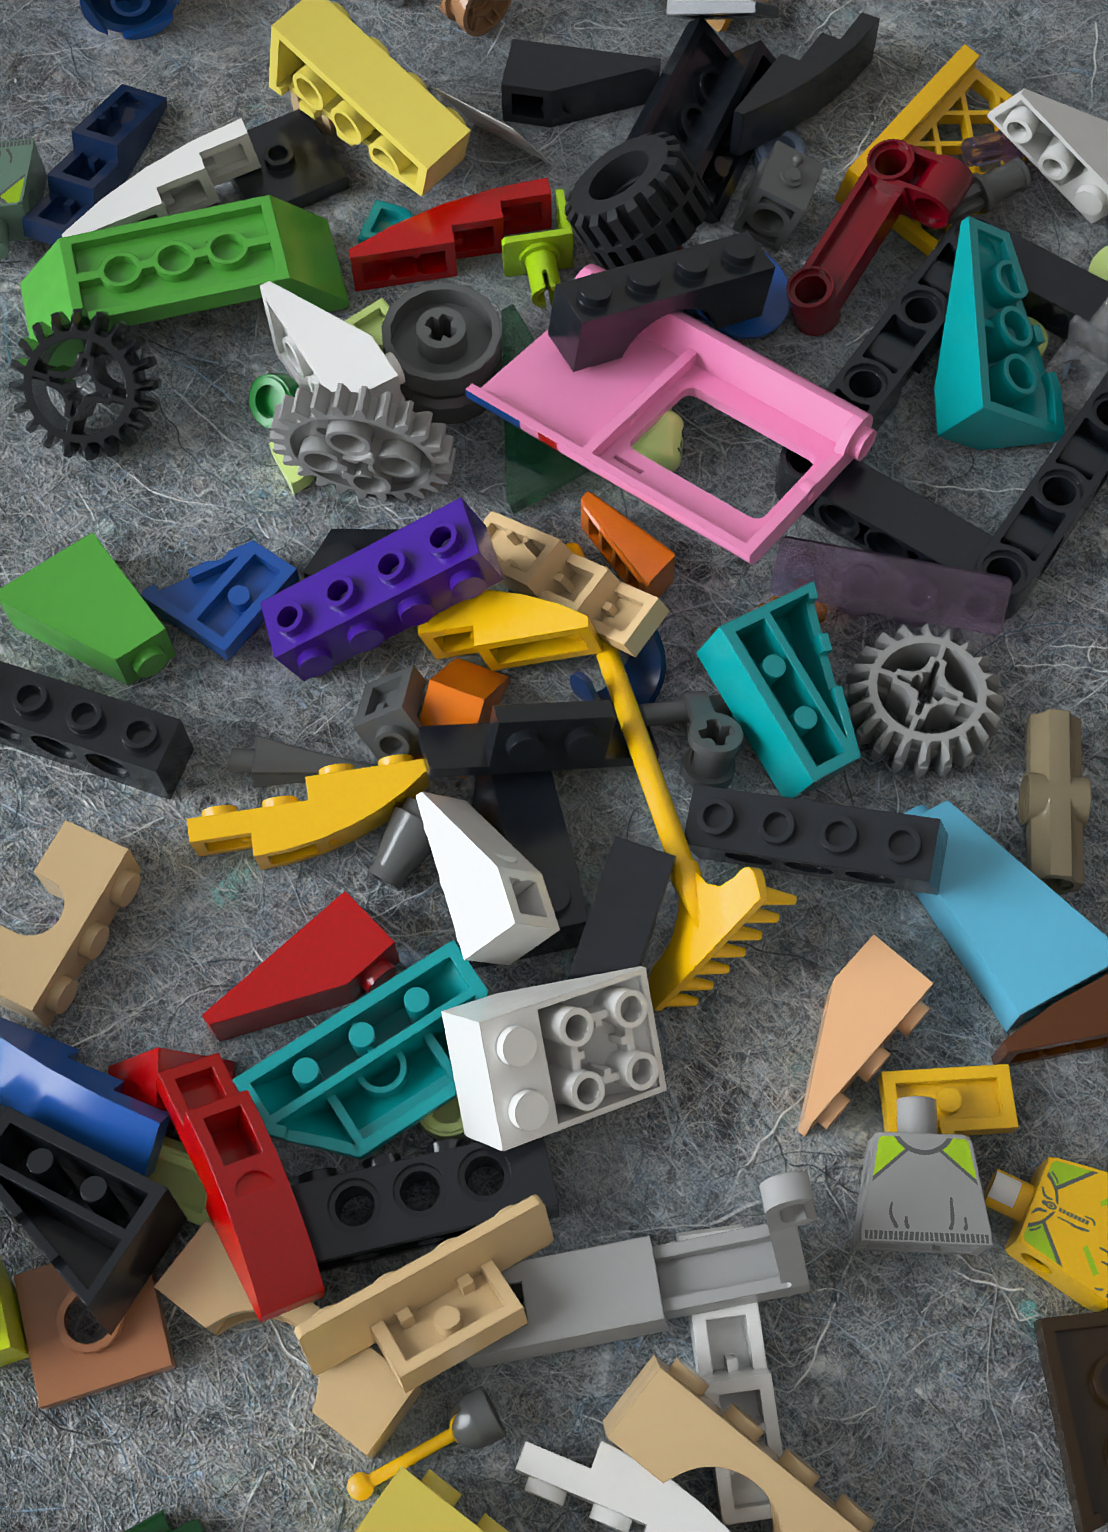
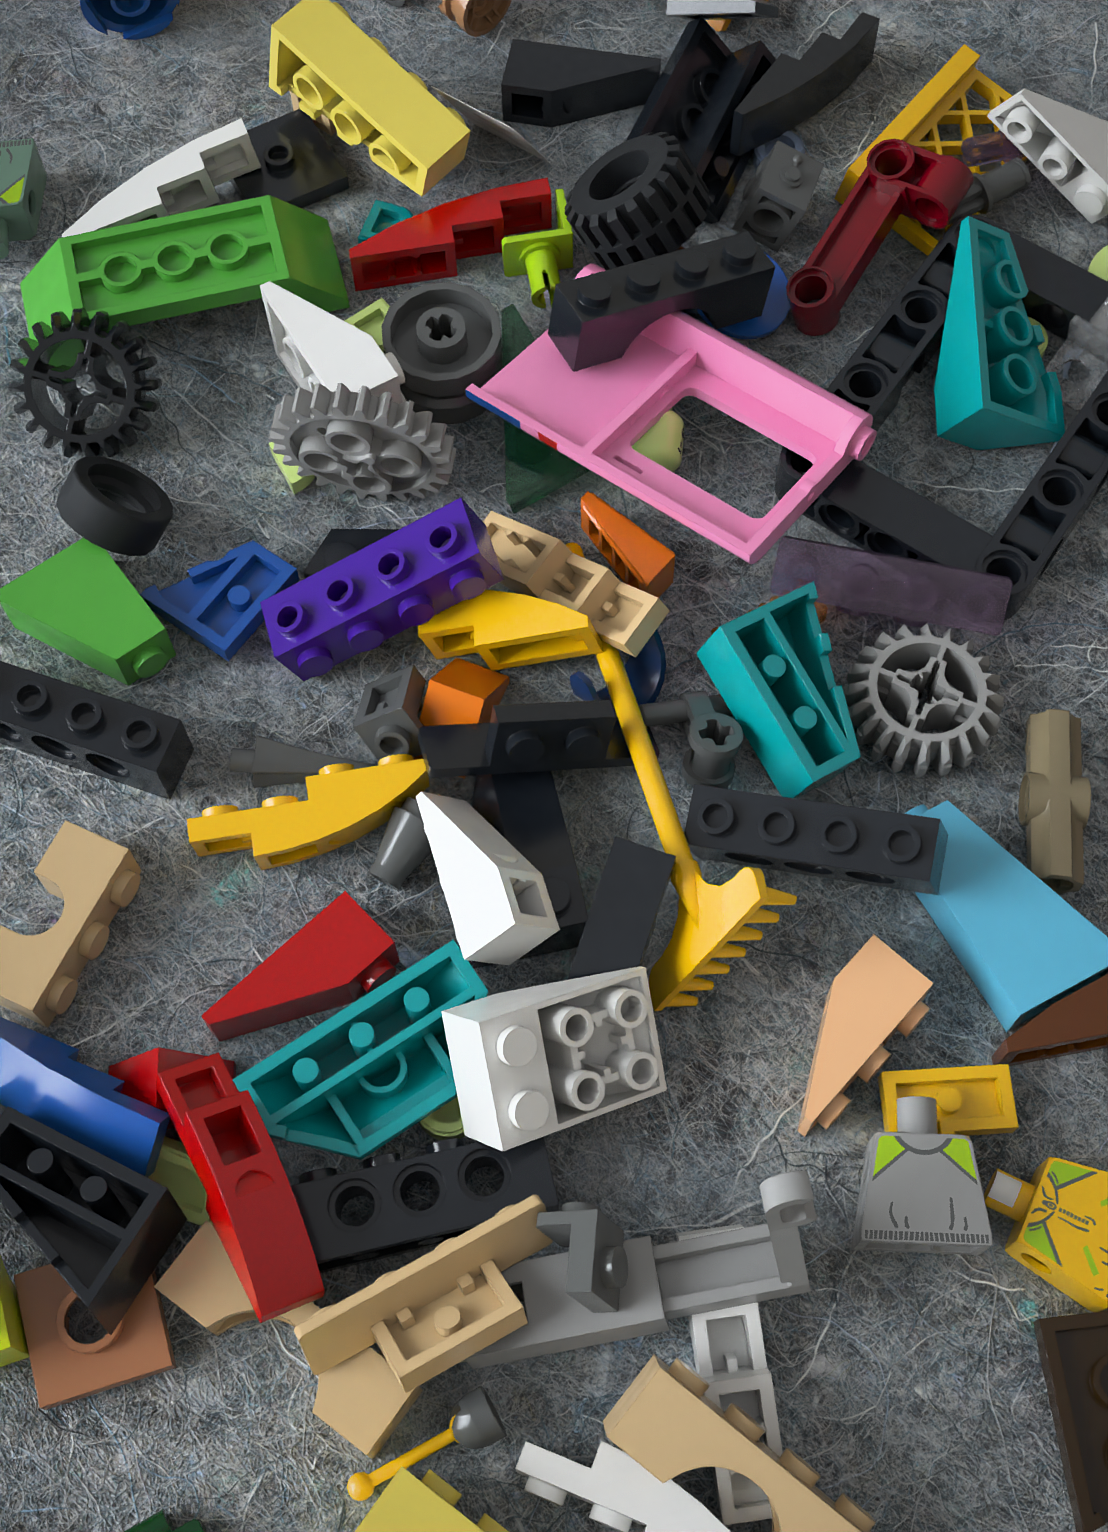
(101, 160): dark blue slope -> none
(114, 506): none -> black tyre
(267, 393): green tile -> none
(595, 1257): none -> dark grey bracket

